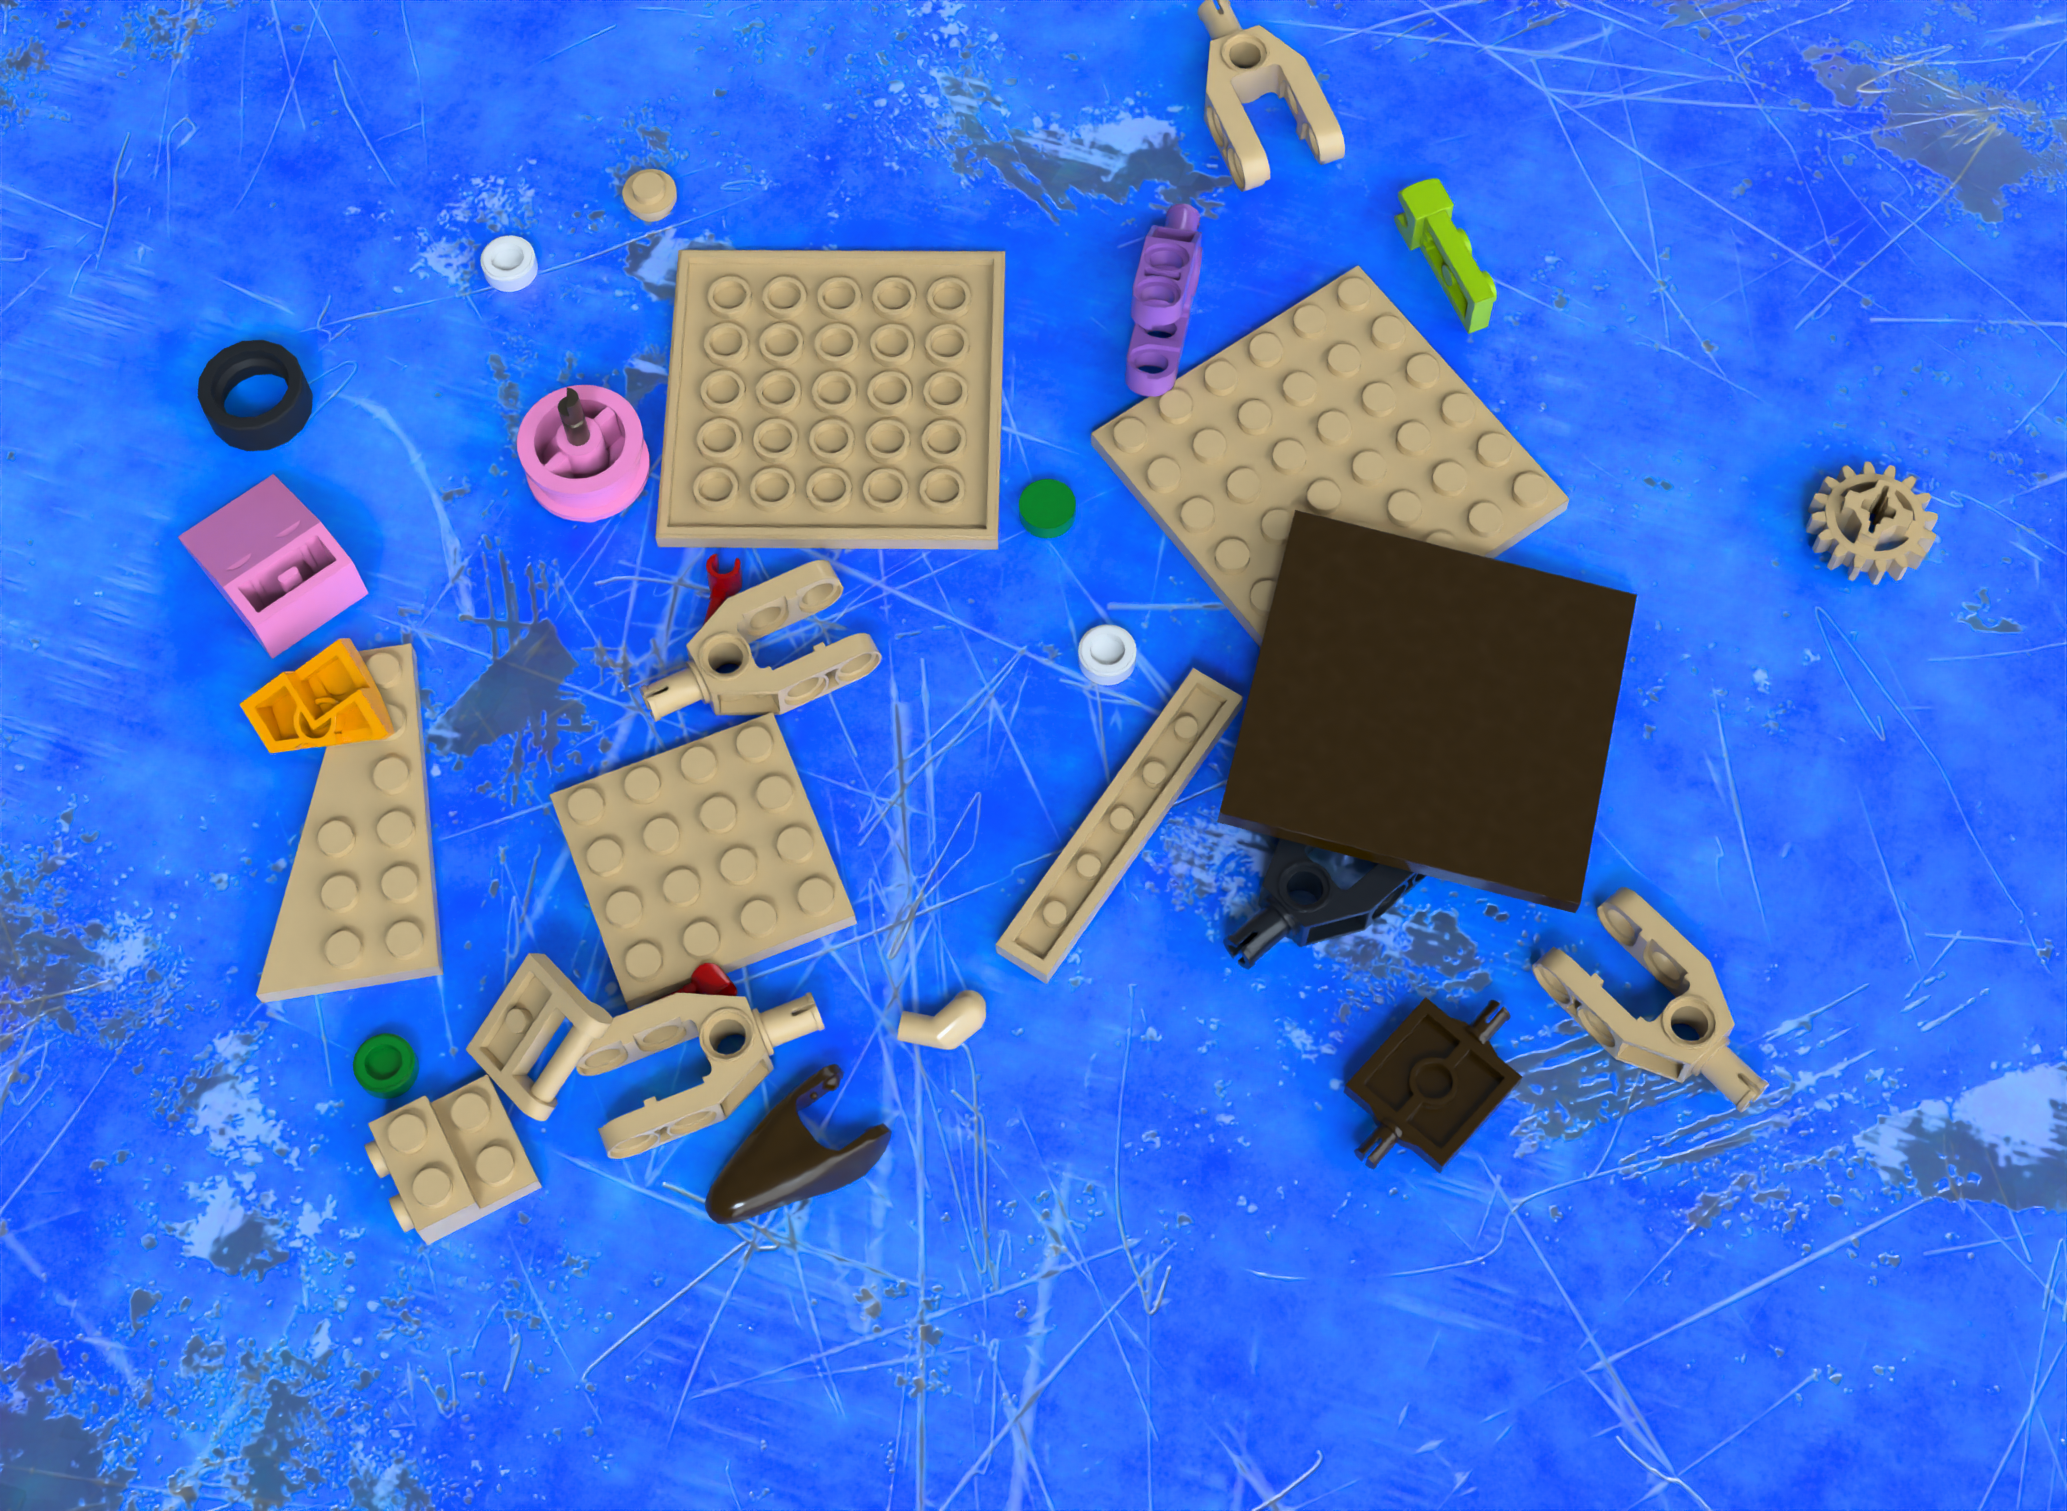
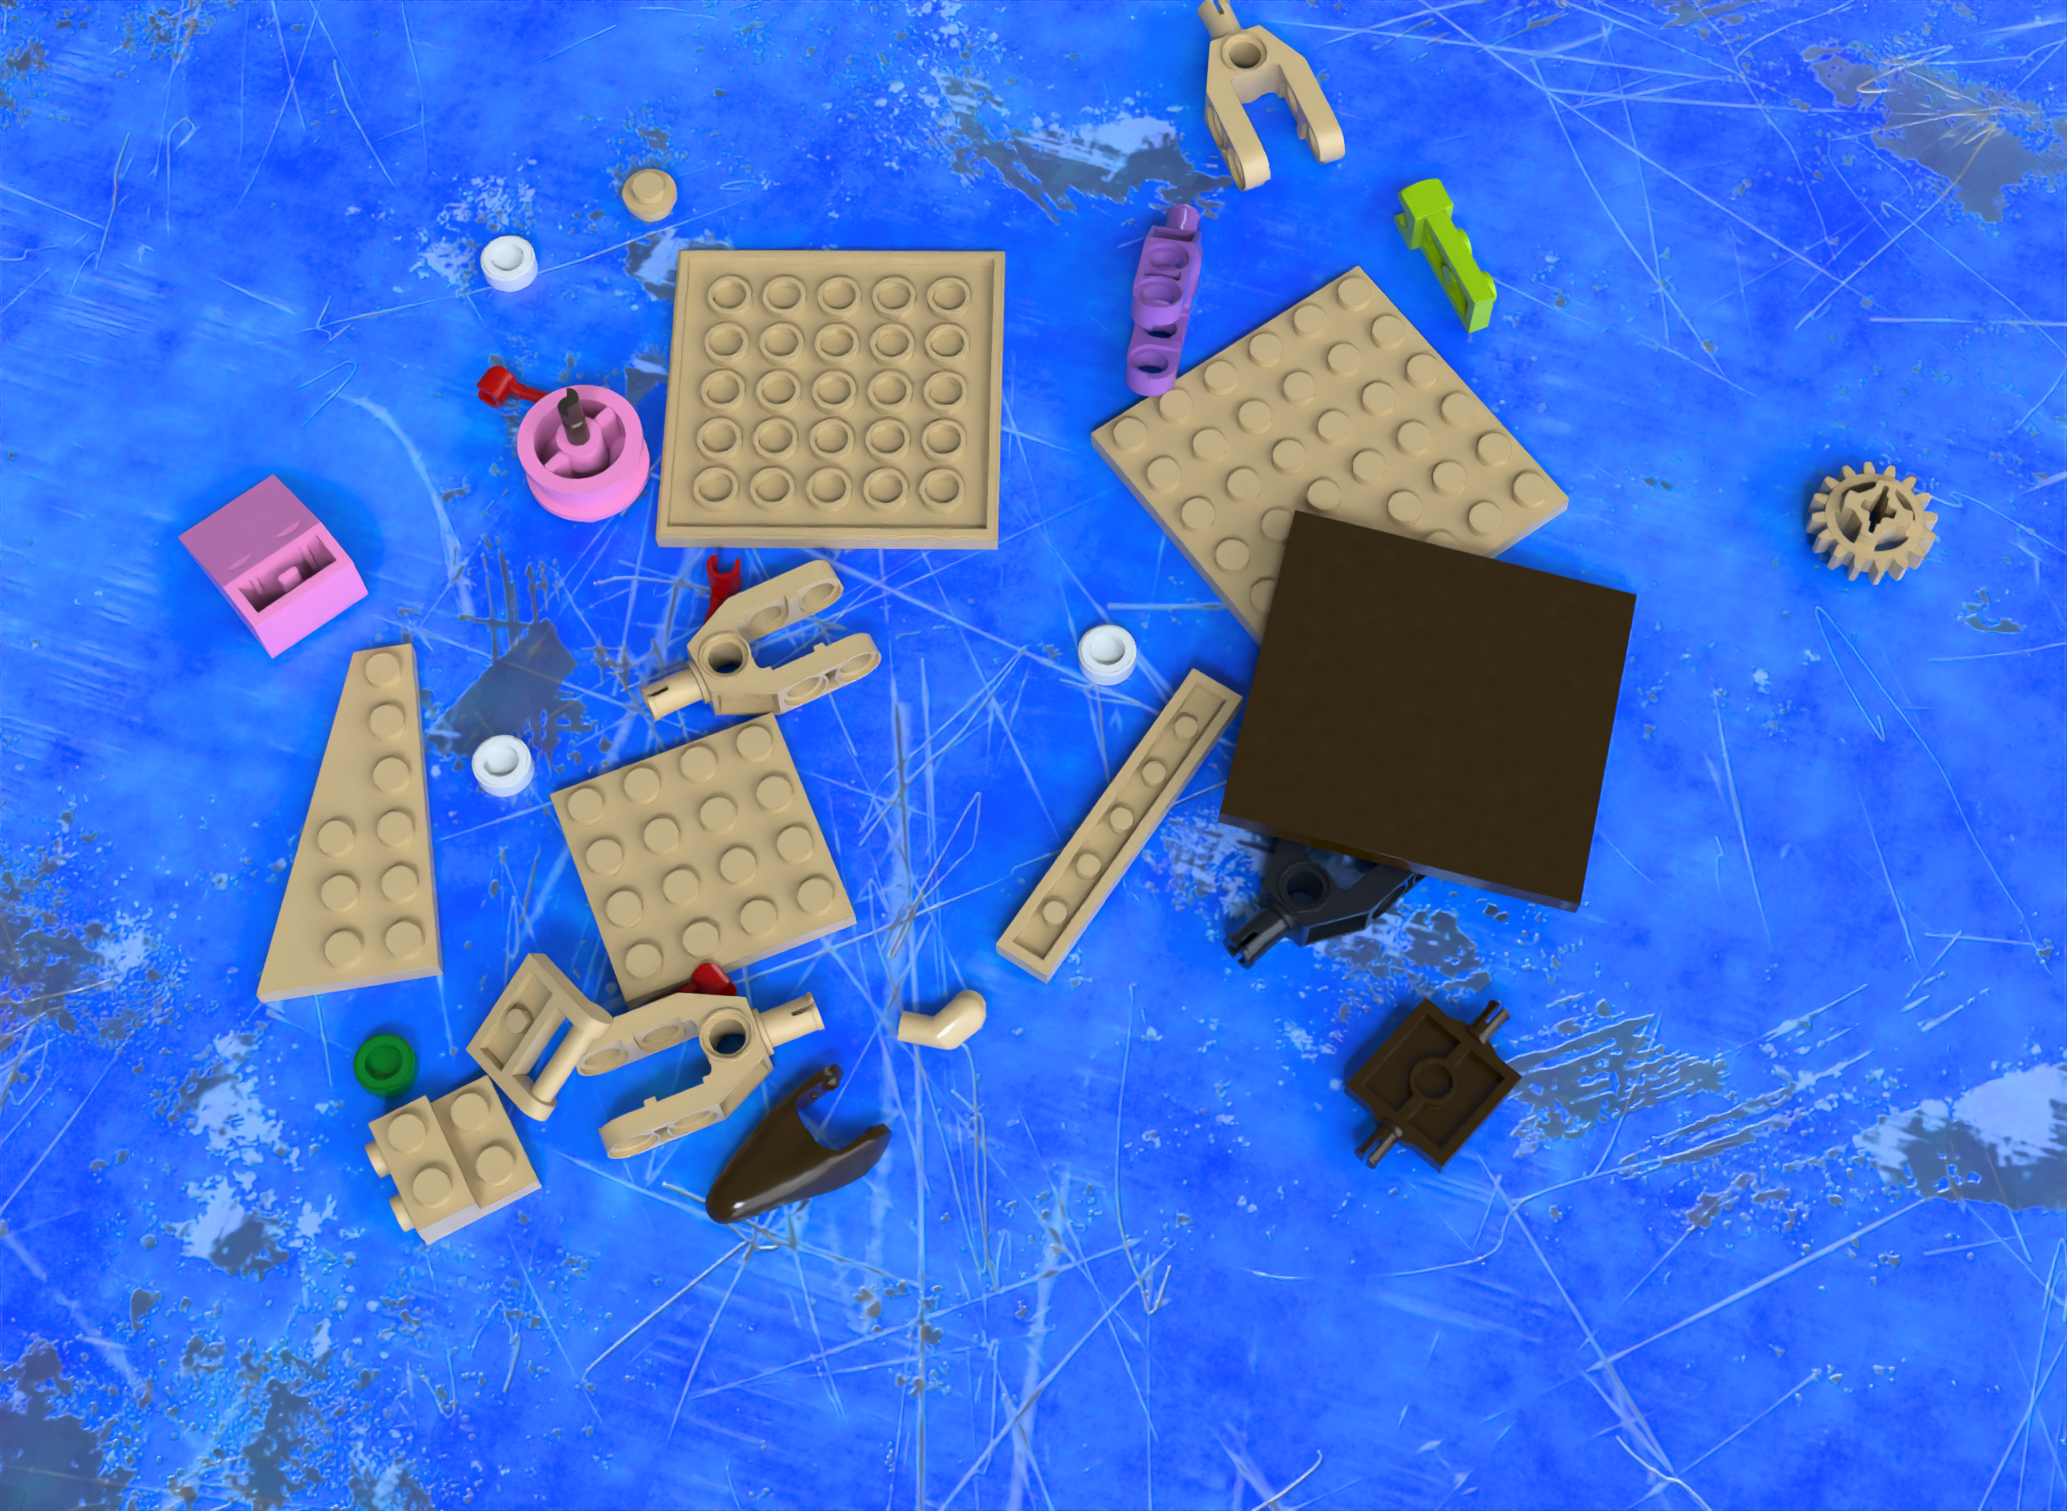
(242, 362): black tyre -> none
(320, 703): light orange slope -> none
(500, 383): none -> red hand
(503, 765): none -> white tile
(1047, 508): green tile -> none
(1654, 1043): tan piece -> none

